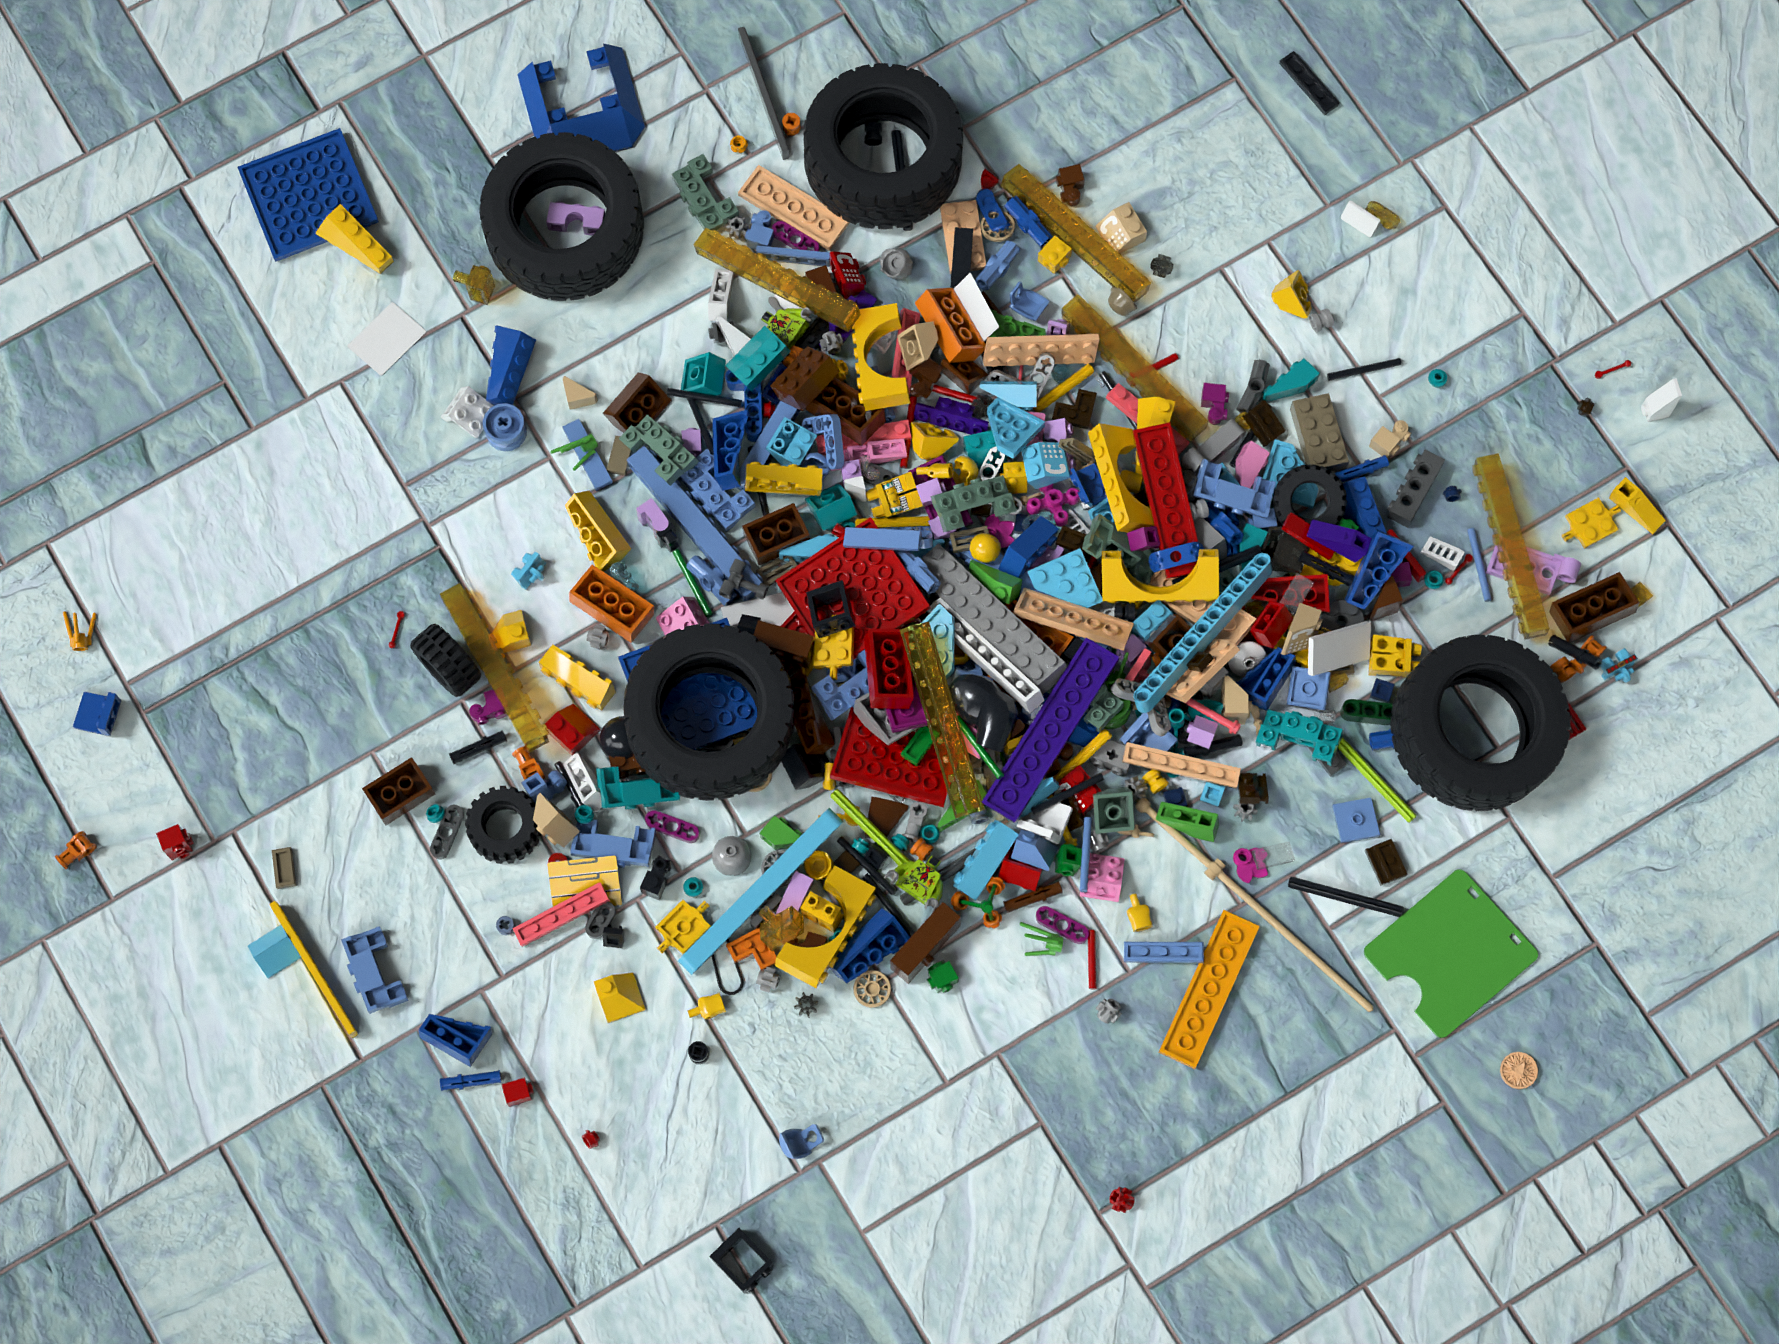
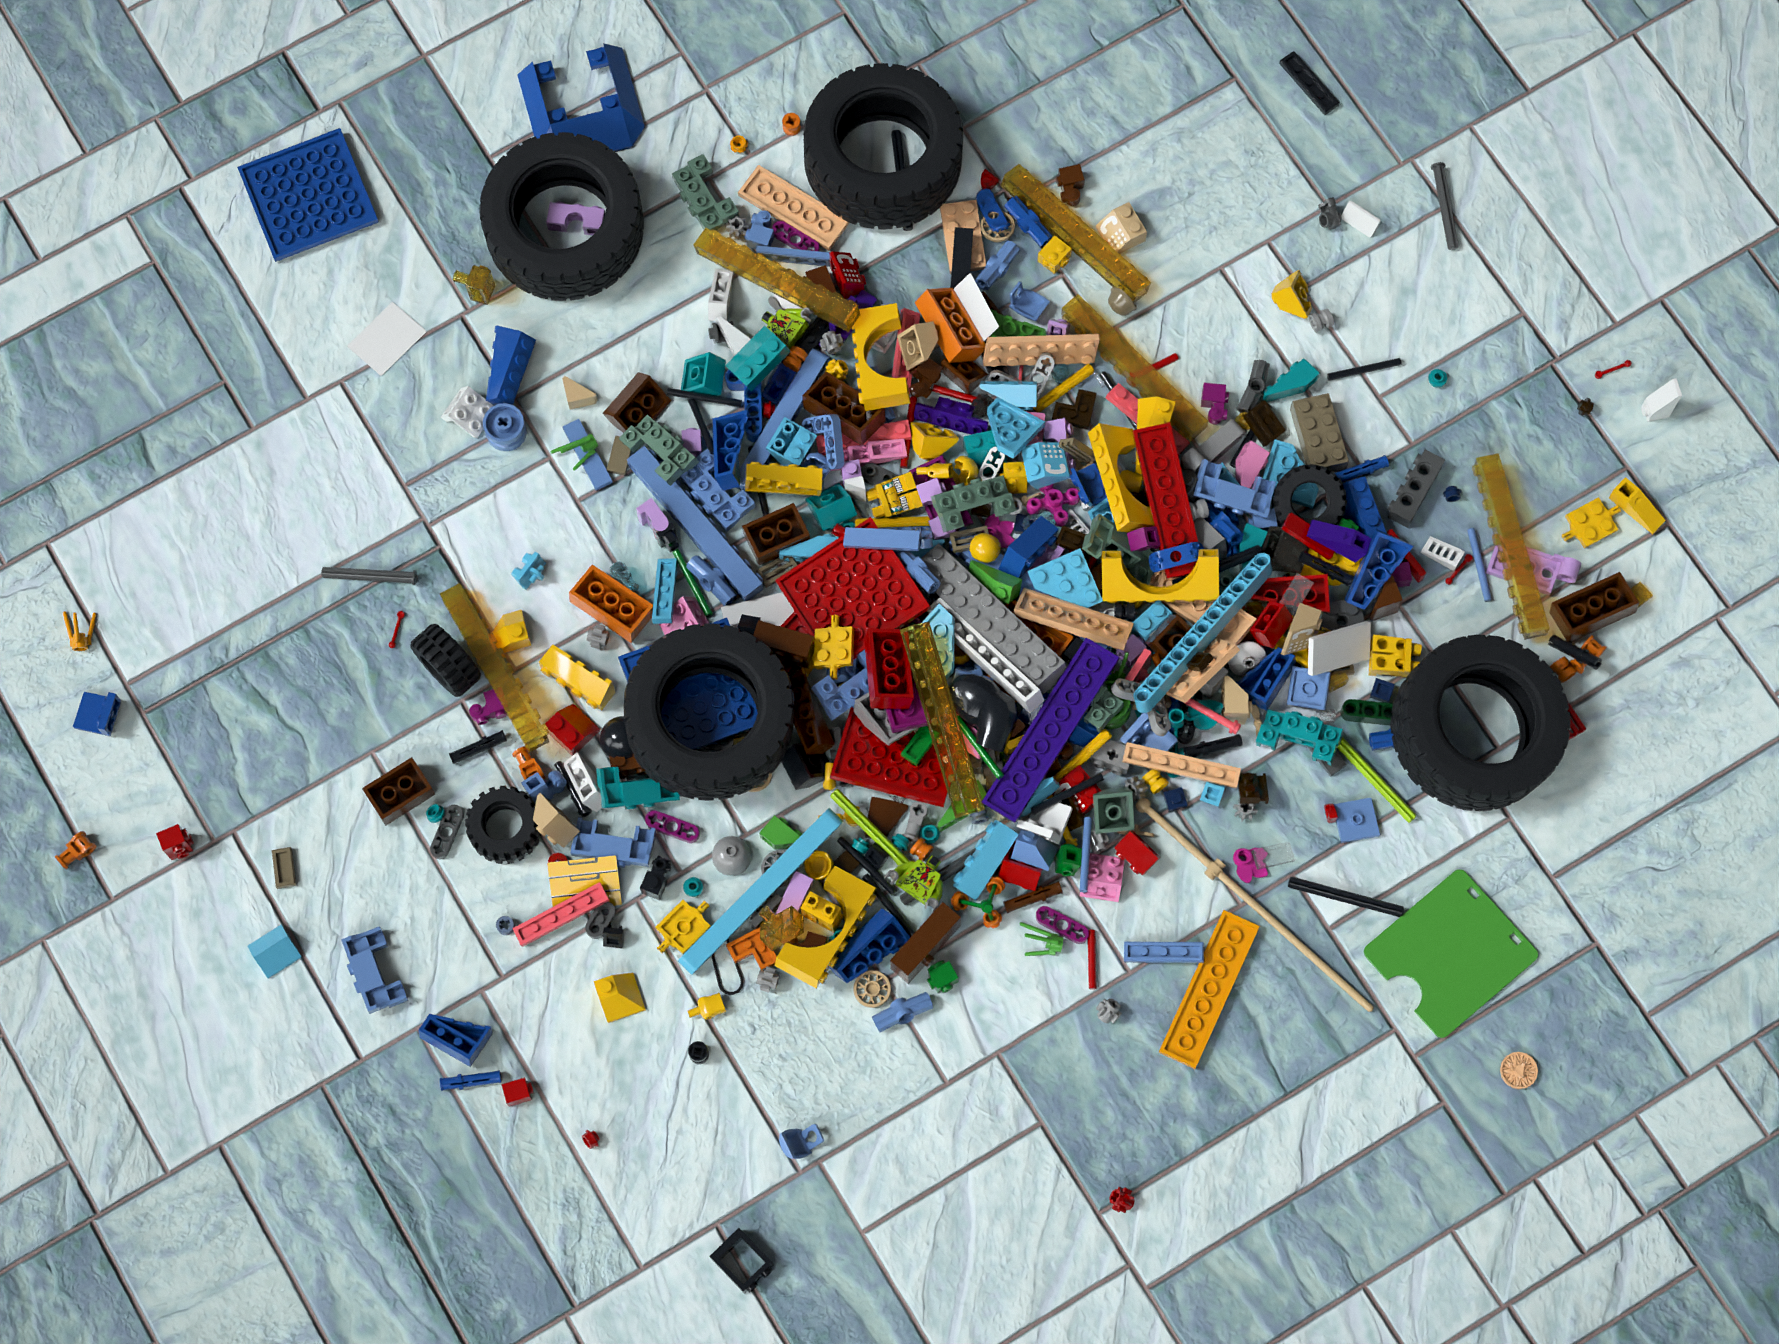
(316, 973): yellow tile -> none
(350, 236): yellow wedge -> none
(369, 575): none -> dark grey axle
(584, 814): teal plate -> none
(596, 530): yellow wedge -> none
(664, 591): none -> medium azure plate
(737, 580): dark grey bar -> none
(763, 92): dark grey tile -> none
(804, 999): clear smoke gear -> none
(805, 378): reddish brown brick -> none
(827, 595): black window -> none
(867, 470): clear arm -> none
(873, 133): black wheel -> none
(896, 263): light grey hair -> none
(902, 1011): none -> medium blue piece
(1137, 853): none -> red brick
(1139, 915): yellow piece -> none
(1161, 266): clear smoke gear -> none
(1190, 821): bright green slope -> none
(1201, 731): lavender brick -> none
(1329, 216): none -> dark grey plate
(1330, 812): none -> red tile
(1386, 862): dark brown plate -> none
(1387, 218): clear yellow plate -> none
(1387, 442): tan brick -> none
(1433, 574): teal plate -> none
(1445, 205): none -> dark grey axle
(1625, 661): medium azure hips -> none

